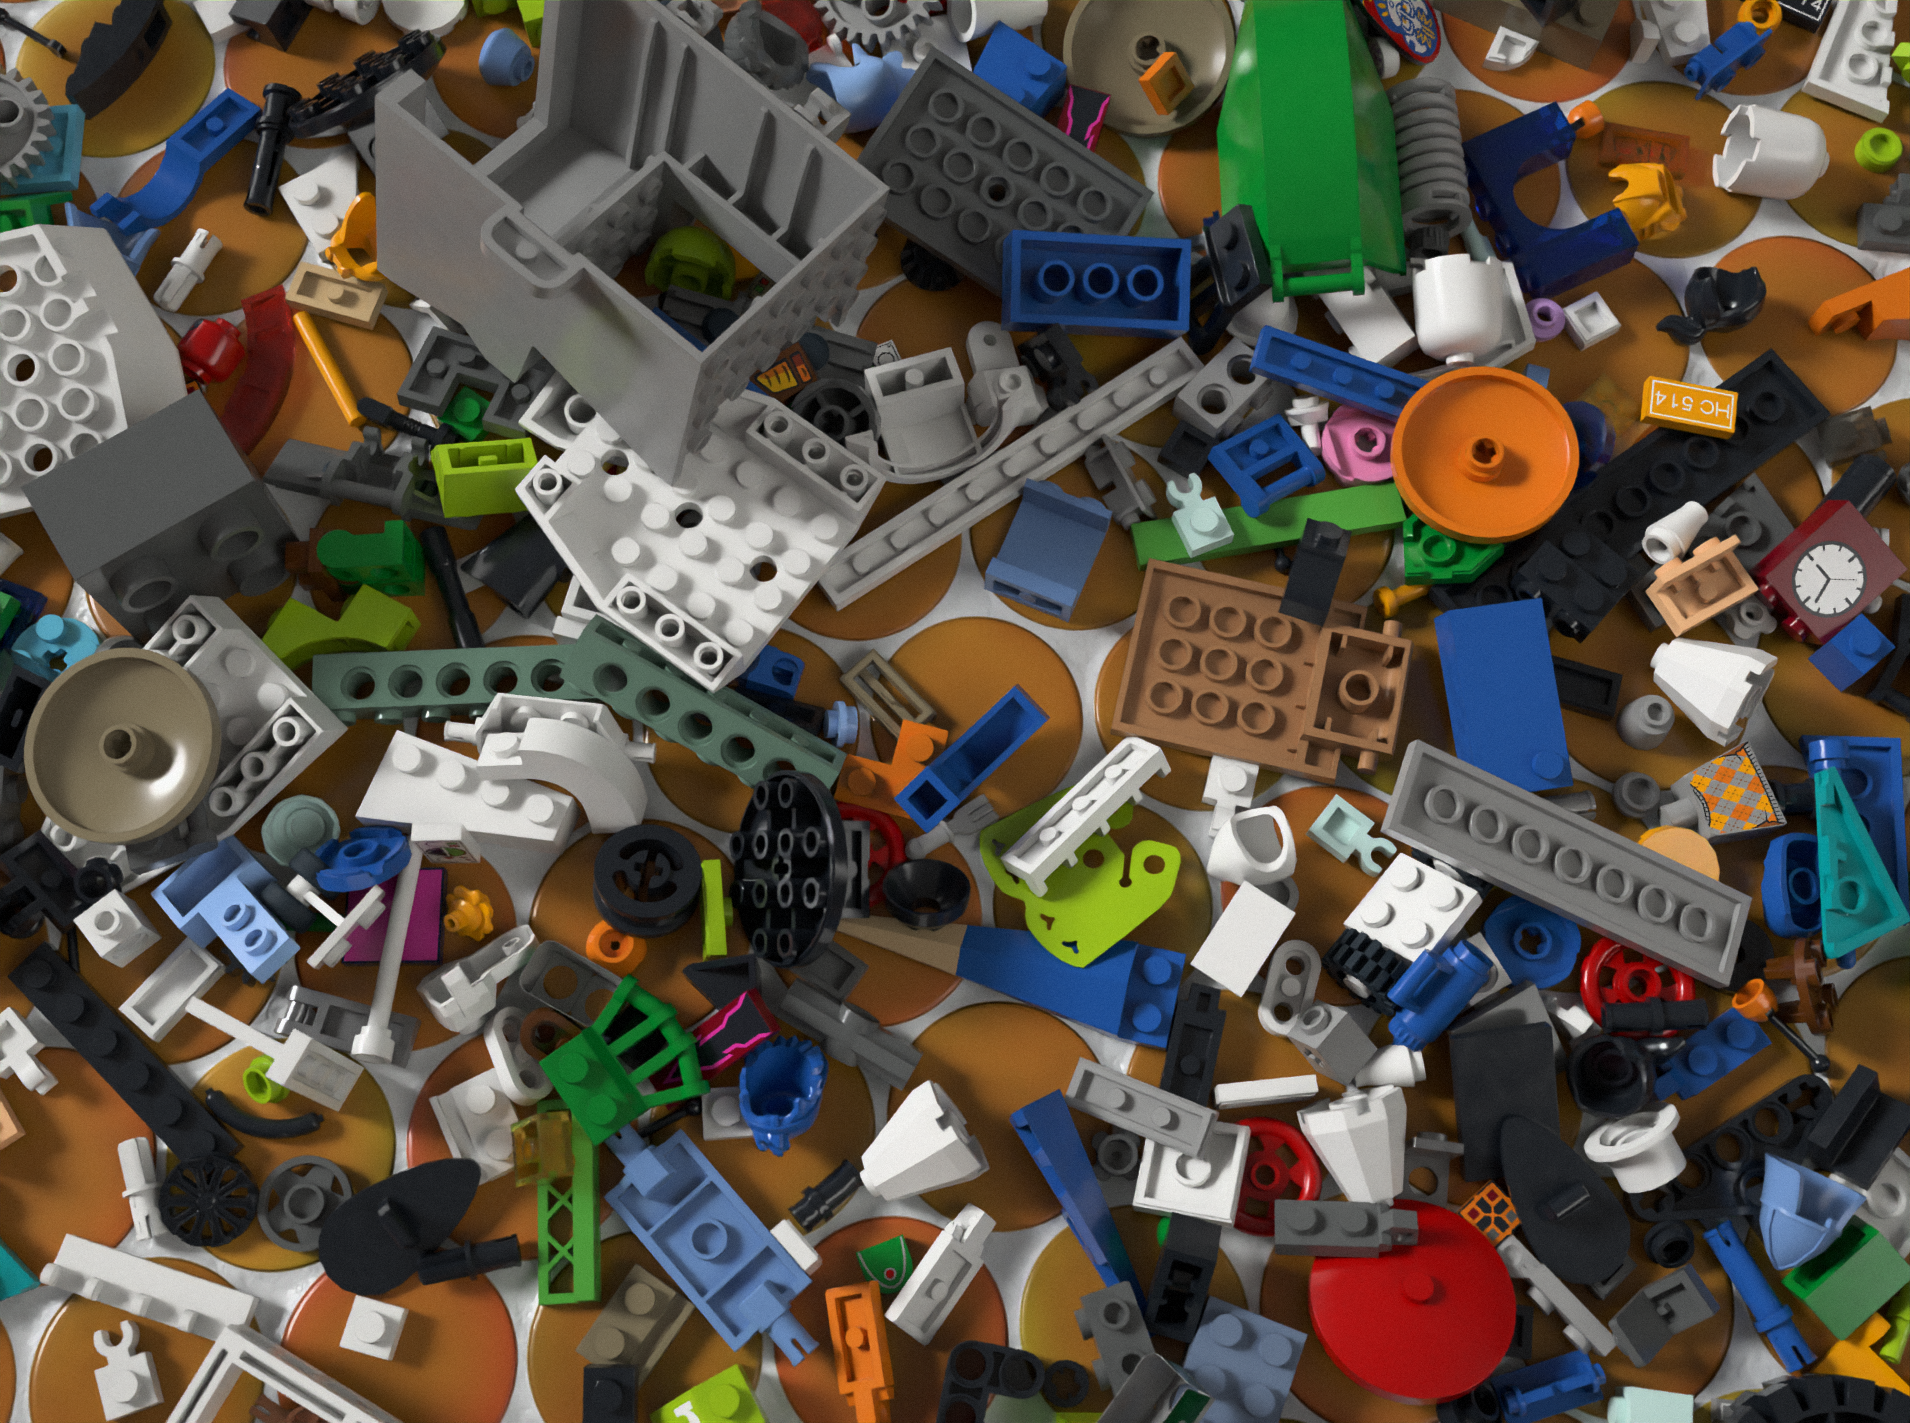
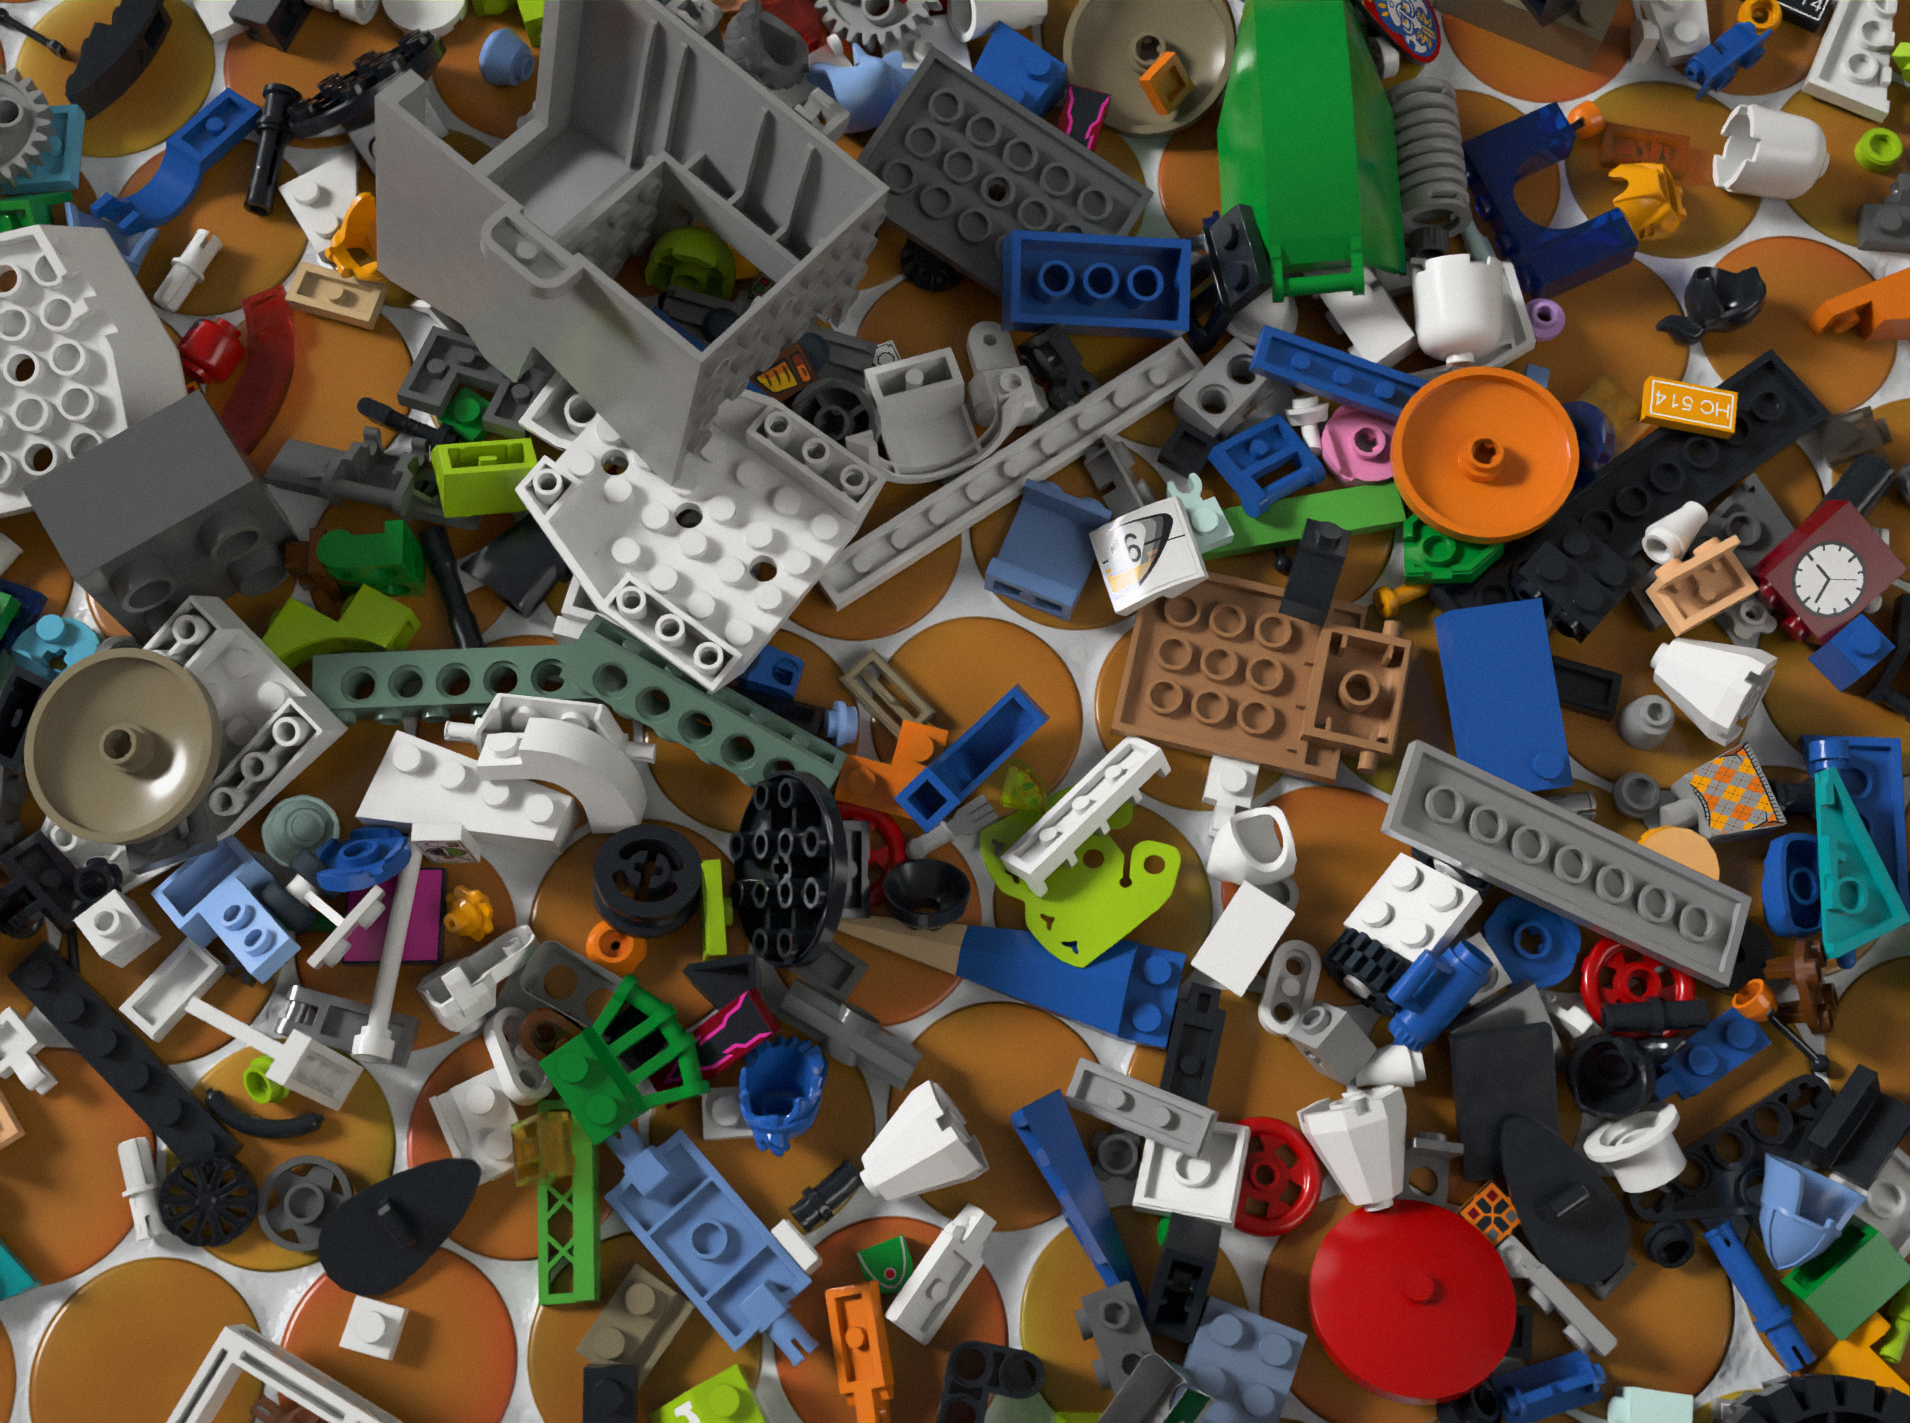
(129, 1379): white plate -> none
(147, 1288): white hinge -> none
(328, 368): light orange bar -> none
(469, 1260): black axle -> none
(692, 1107): black hinge -> none
(1024, 789): none -> clear neon green tile
(1080, 1378): black bush -> none
(1148, 555): none -> white slope
(1264, 1092): white tile -> none
(1341, 1228): dark grey hinge -> none
(1344, 831): light aqua plate -> none
(1509, 50): white tile -> none
(1590, 321): white tile -> none
(1661, 1312): dark grey bracket -> none

